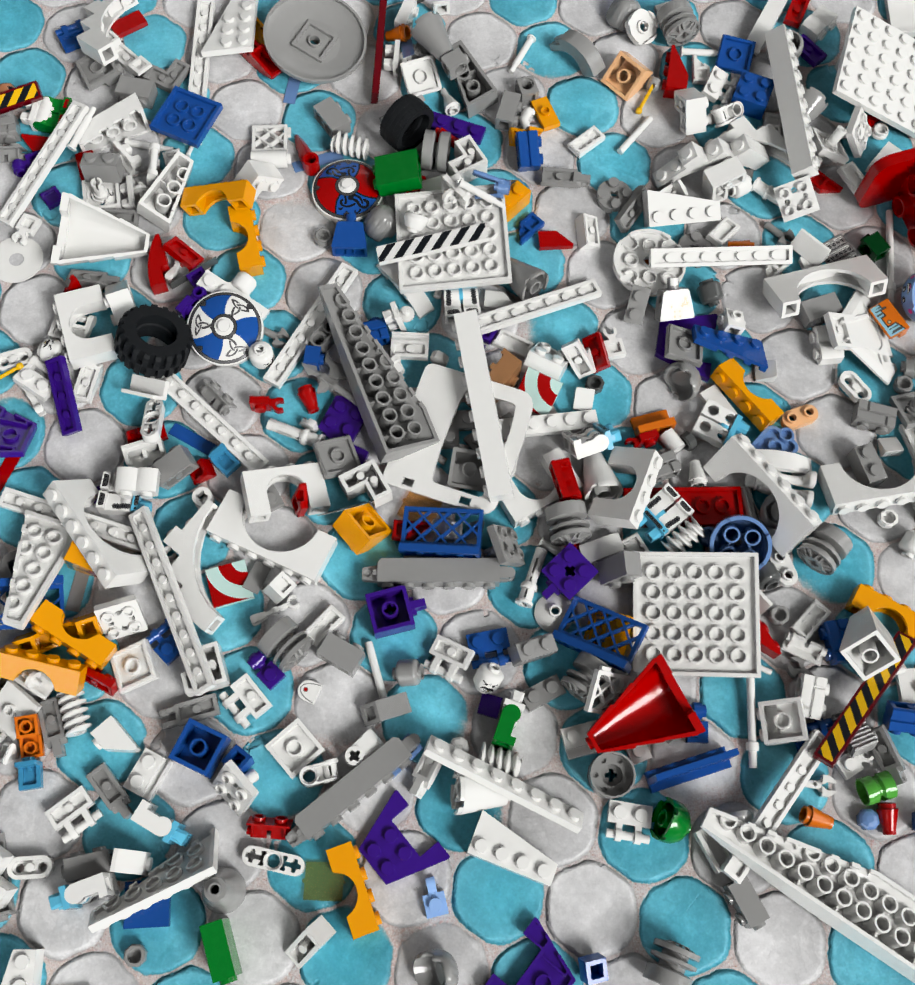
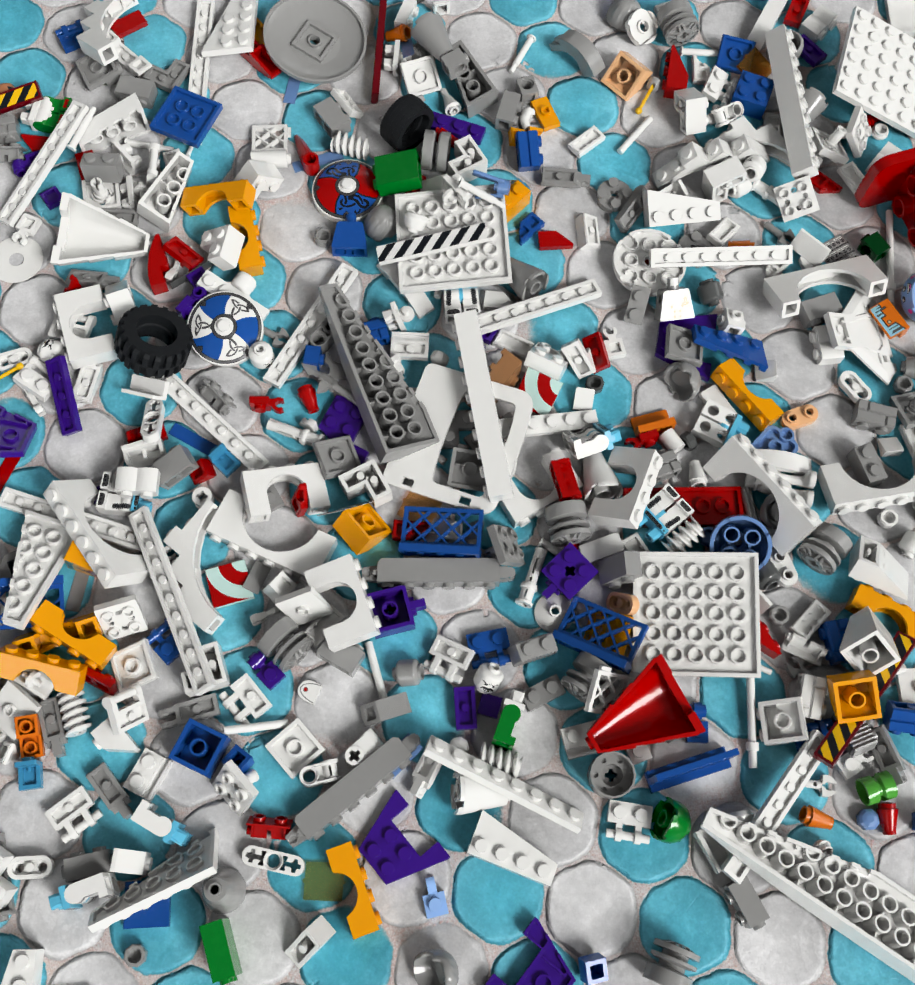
(129, 715): none -> white plate
(223, 246): none -> white brick
(251, 727): none -> white bar
(304, 605): none -> white plate
(346, 103): none -> white plate
(362, 623): none -> white arch
(465, 708): none -> dark purple plate
(622, 603): none -> light nougat plate
(755, 63): none -> clear orange piece
(755, 168): none -> white head
(824, 845): none -> white plate
(854, 696): none -> light orange slope
(877, 567): none -> white slope

